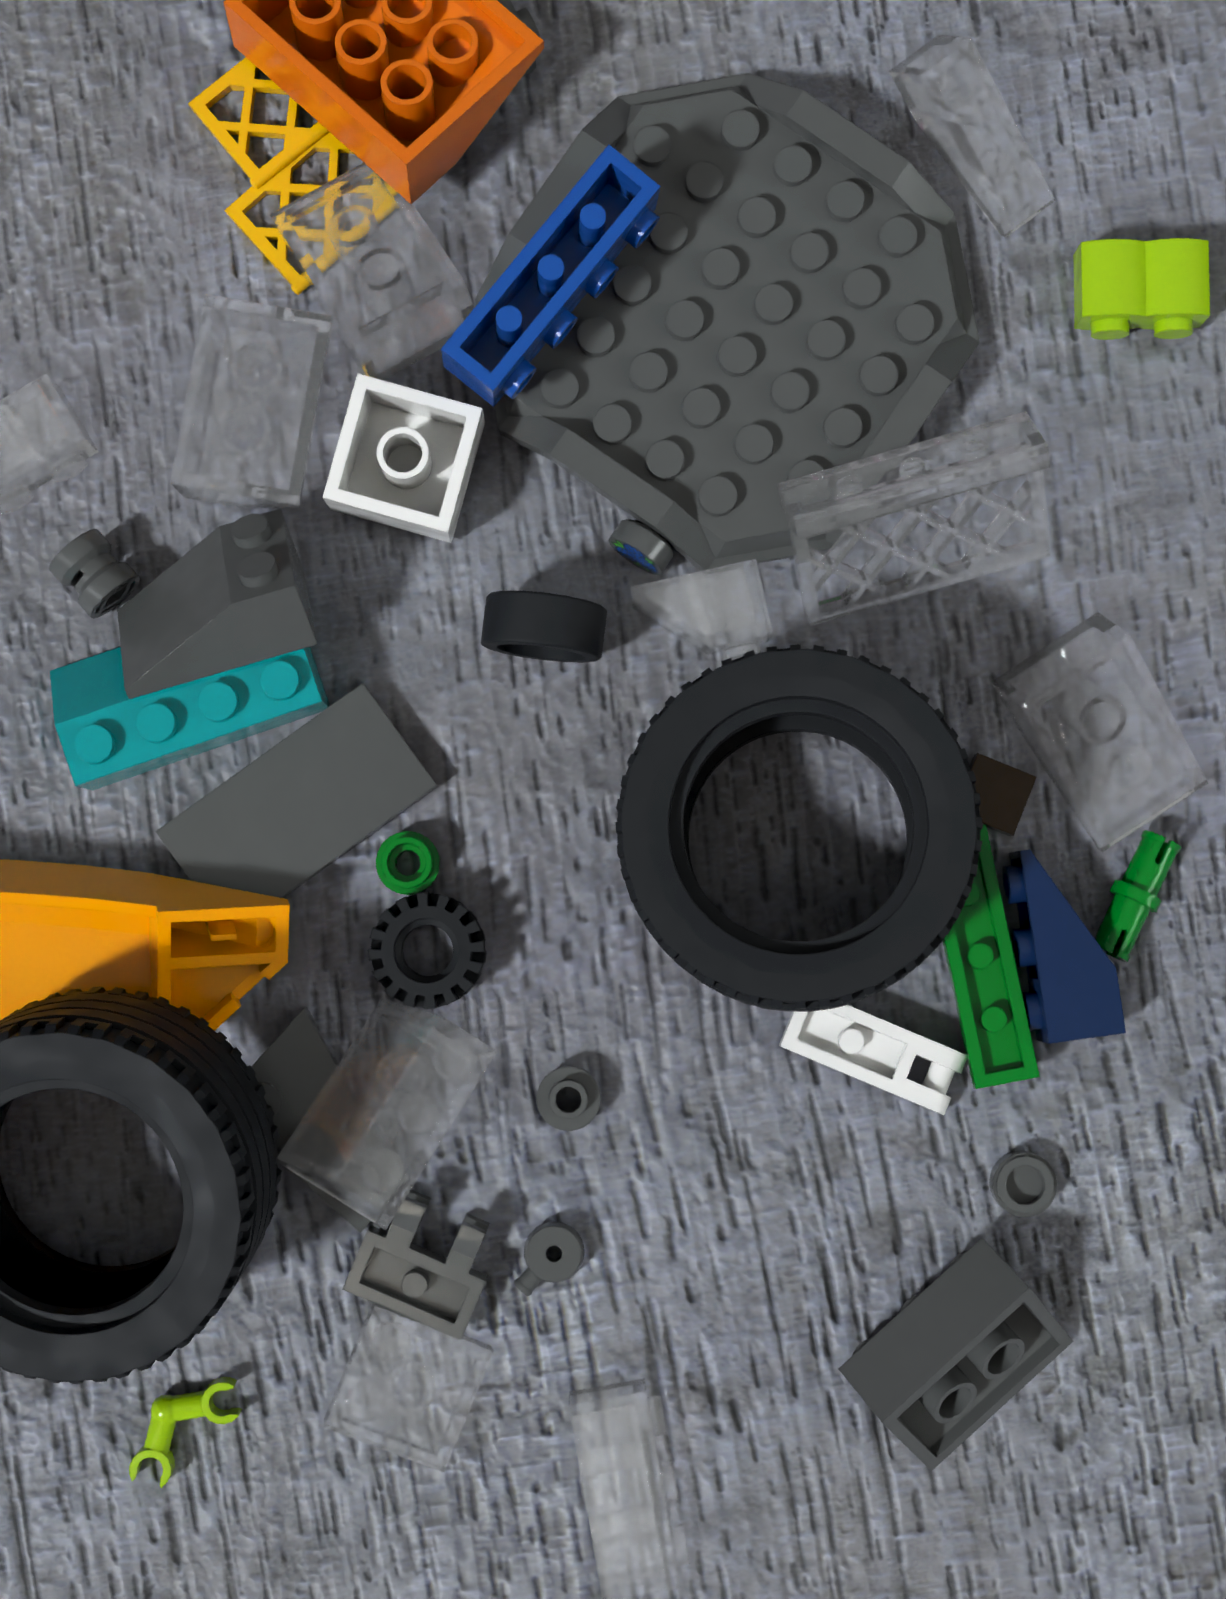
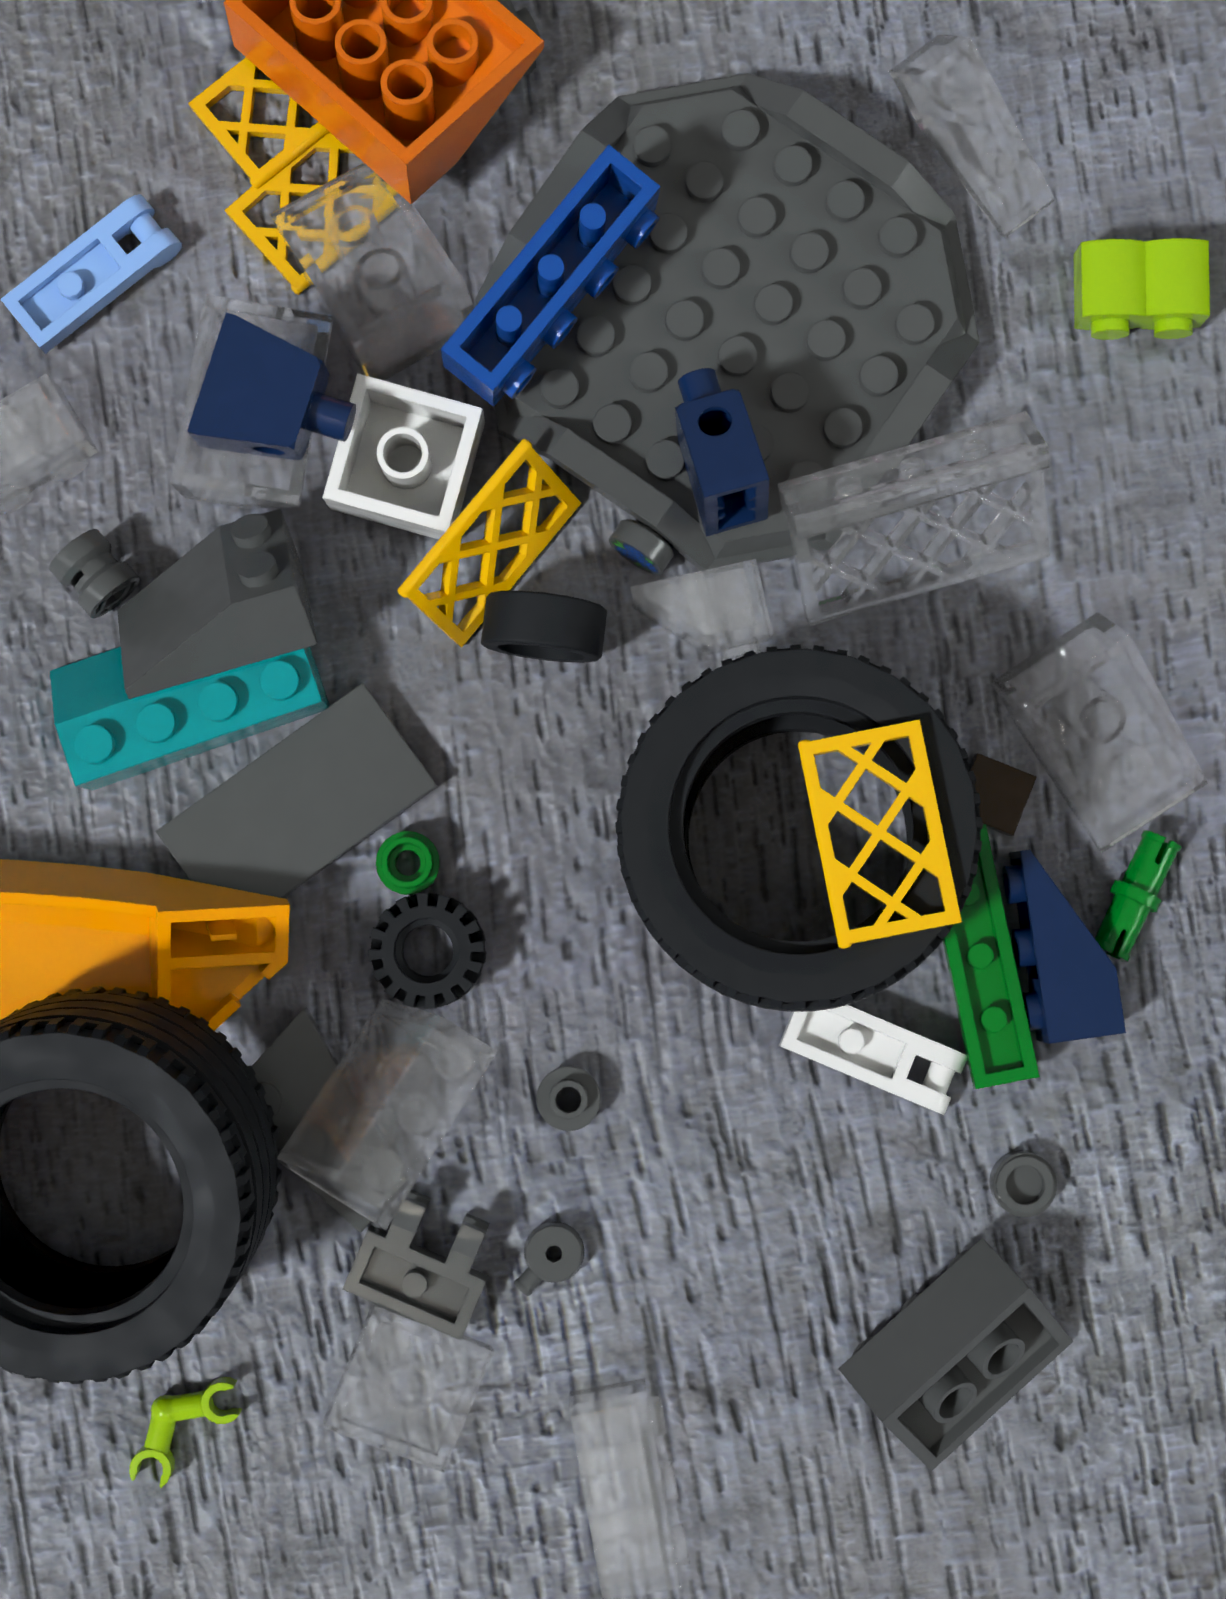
(90, 273): none -> light blue plate
(265, 396): none -> dark blue torso
(530, 538): none -> yellow window
(720, 454): none -> dark blue torso
(918, 789): none -> yellow window

